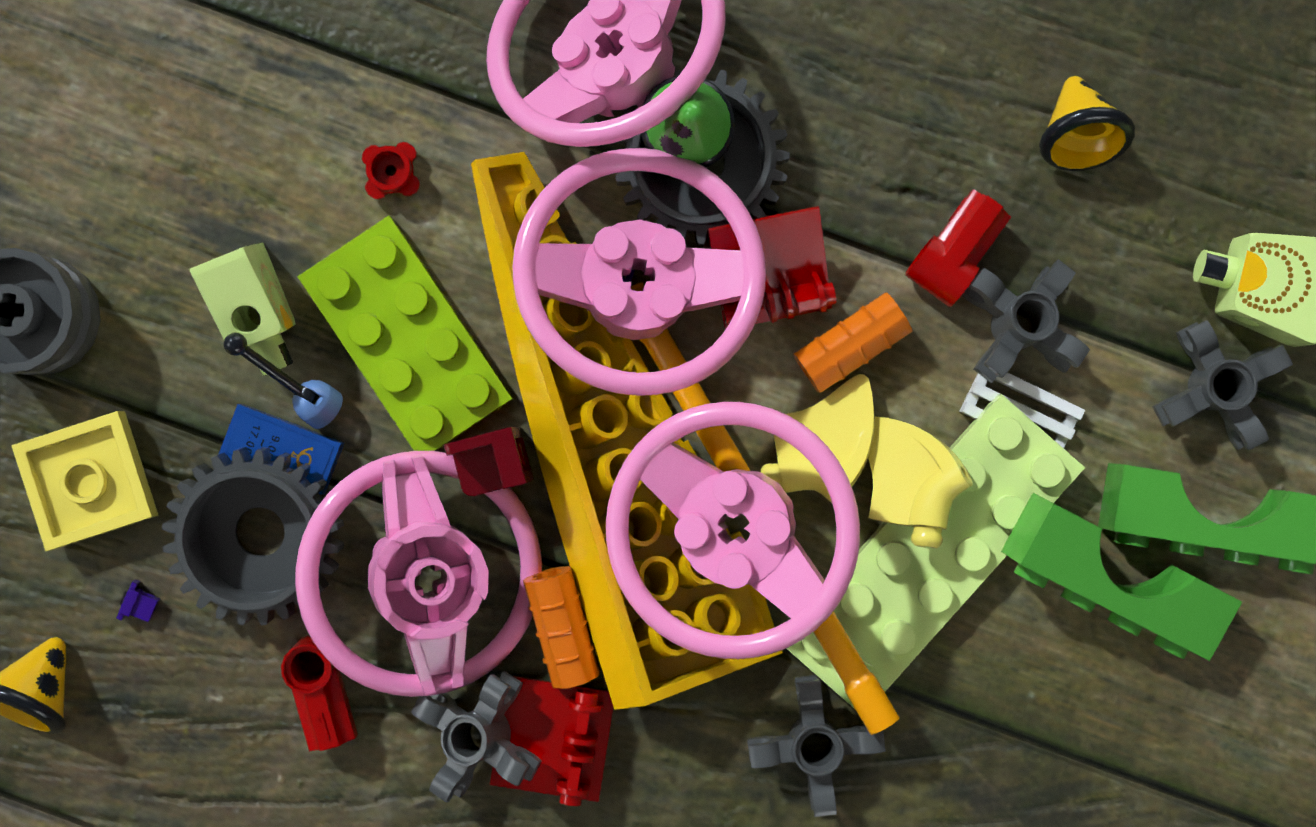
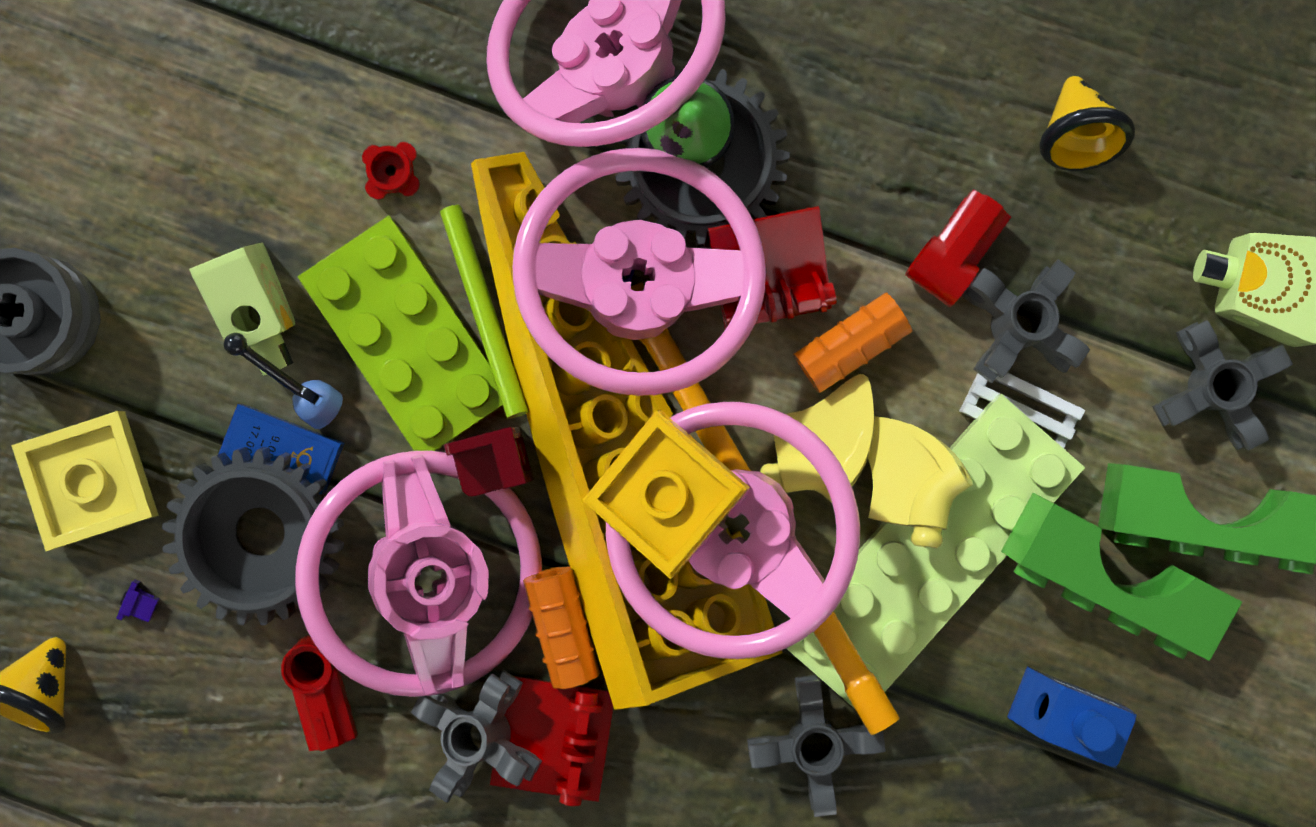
(483, 311): none -> lime bar
(665, 493): none -> yellow plate
(1074, 717): none -> blue torso

